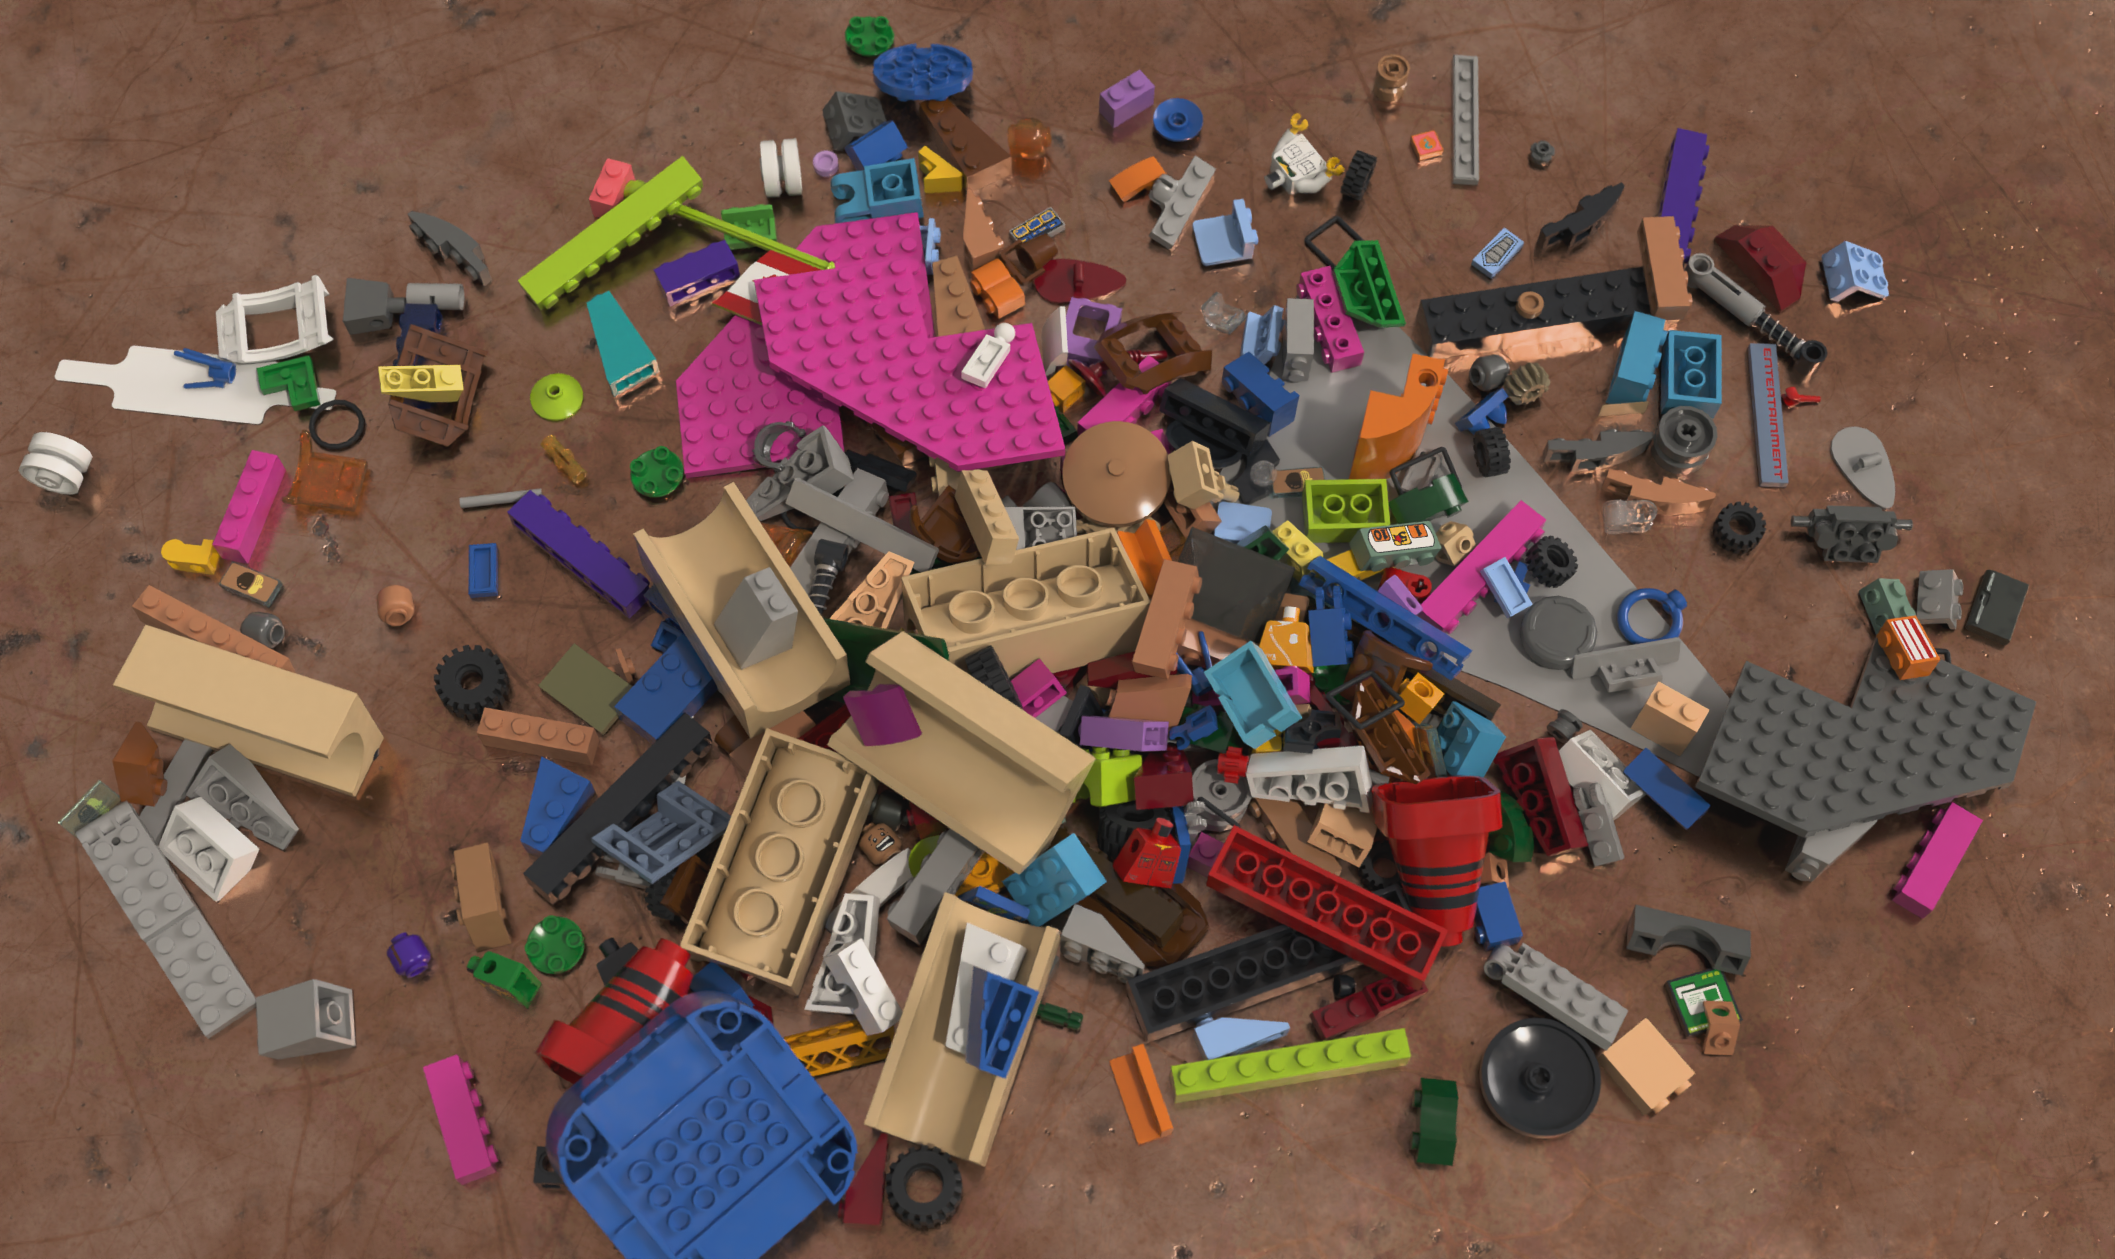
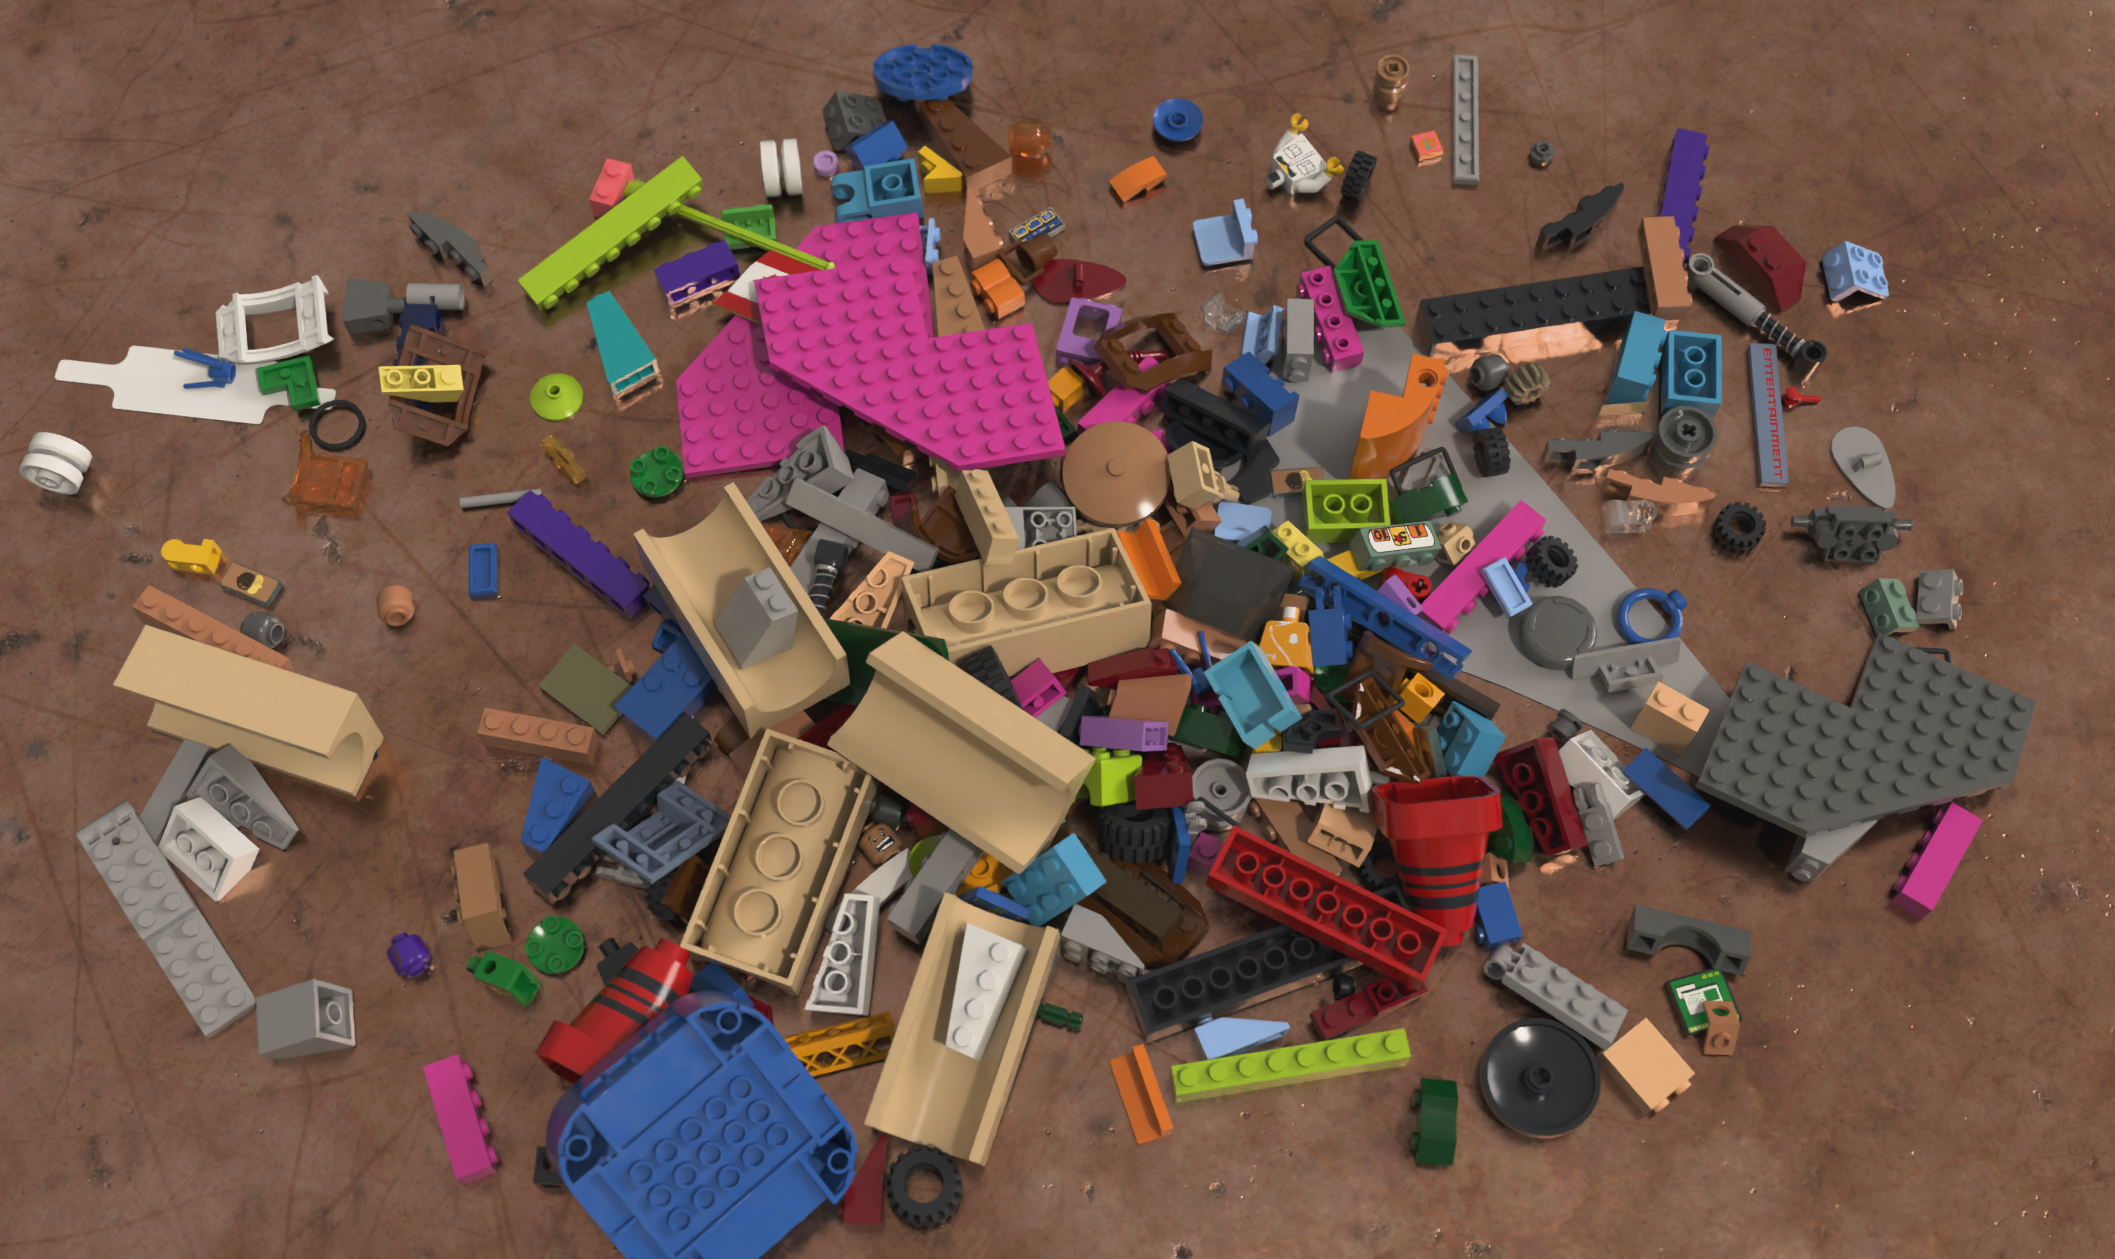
(91, 805): clear light blue tile -> none
(139, 768): dark orange slope -> none
(249, 507): dark pink brick -> none
(474, 700): black tyre -> none
(765, 441): dark grey helmet -> none
(857, 969): white arch -> none
(869, 35): green dish -> none
(882, 715): magenta slope -> none
(989, 356): white plate -> none
(996, 1021): blue wedge -> none
(1054, 342): white slope -> none
(1126, 98): medium lavender brick -> none
(1149, 856): red torso -> none
(1166, 619): nougat brick -> none
(1178, 200): light grey plate -> none
(1197, 726): blue plate -> none
(1232, 764): red gear -> none
(1263, 473): clear plate -> none
(1497, 253): light blue tile -> none
(1529, 305): medium nougat tile -> none
(1908, 647): orange brick -> none
(1997, 607): pearl dark grey piece -> none

